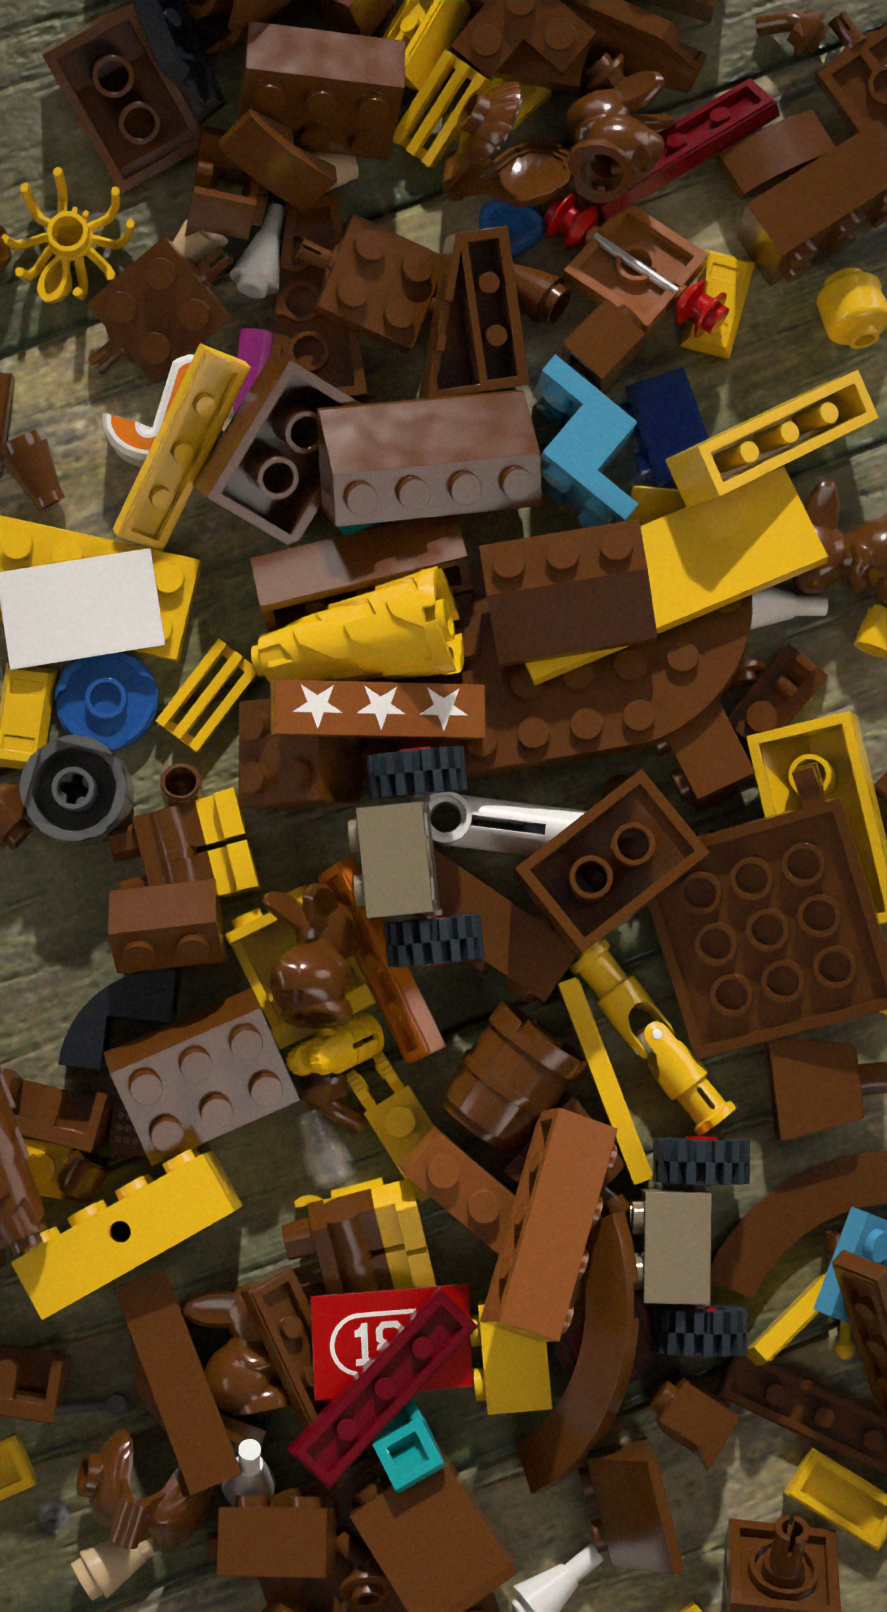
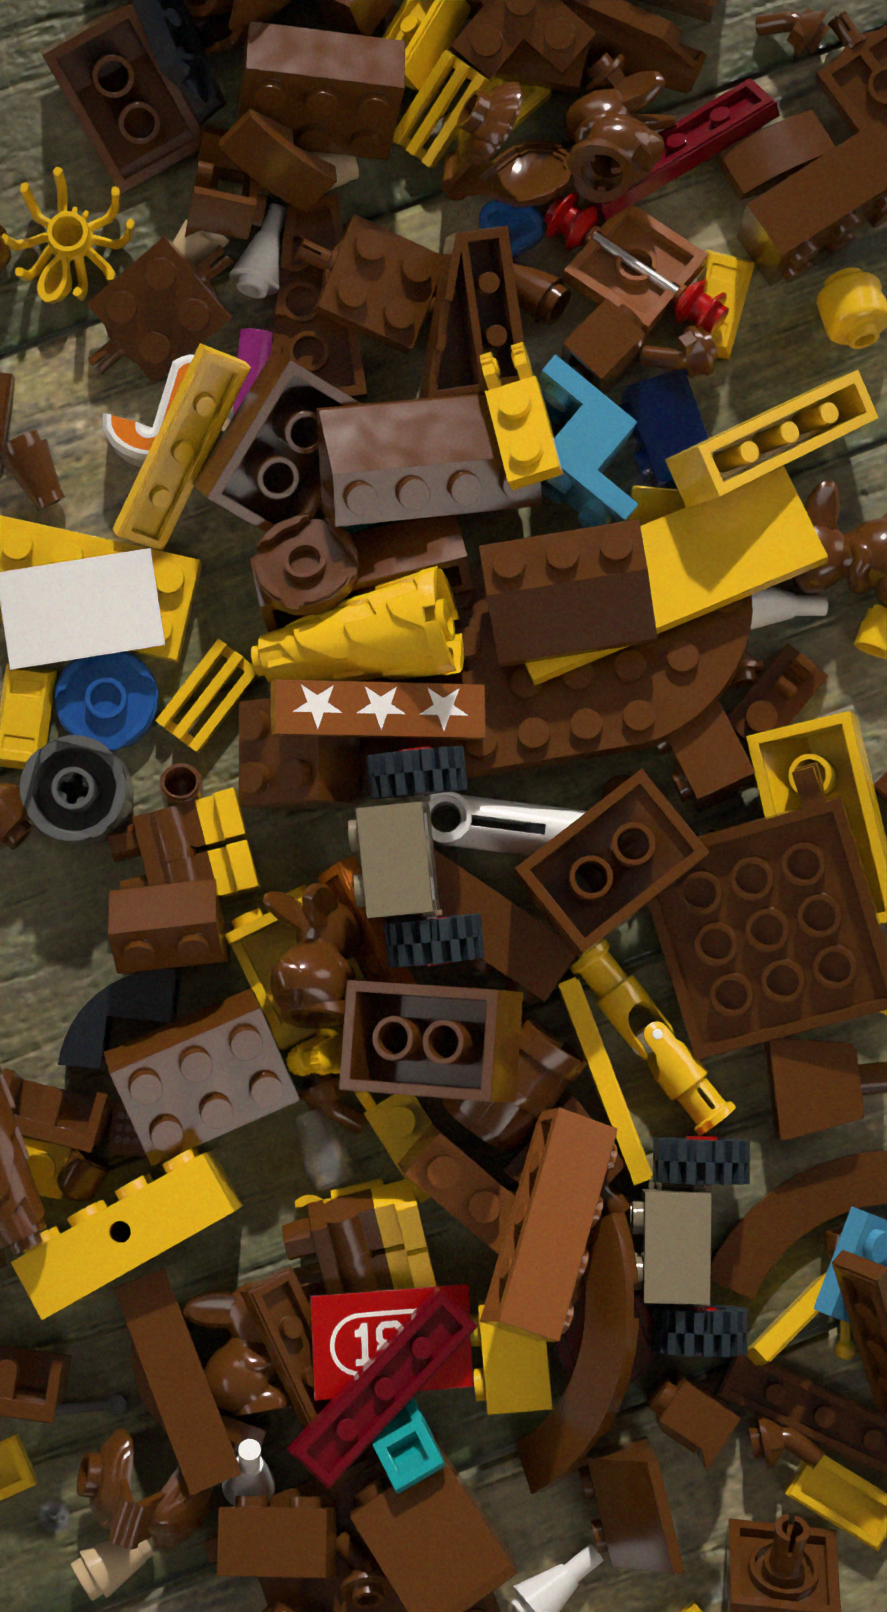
(306, 565): none -> reddish brown tile
(431, 1041): none -> reddish brown brick
(521, 422): none -> yellow hinge
(694, 354): none -> reddish brown plate
(771, 1440): none -> reddish brown plate

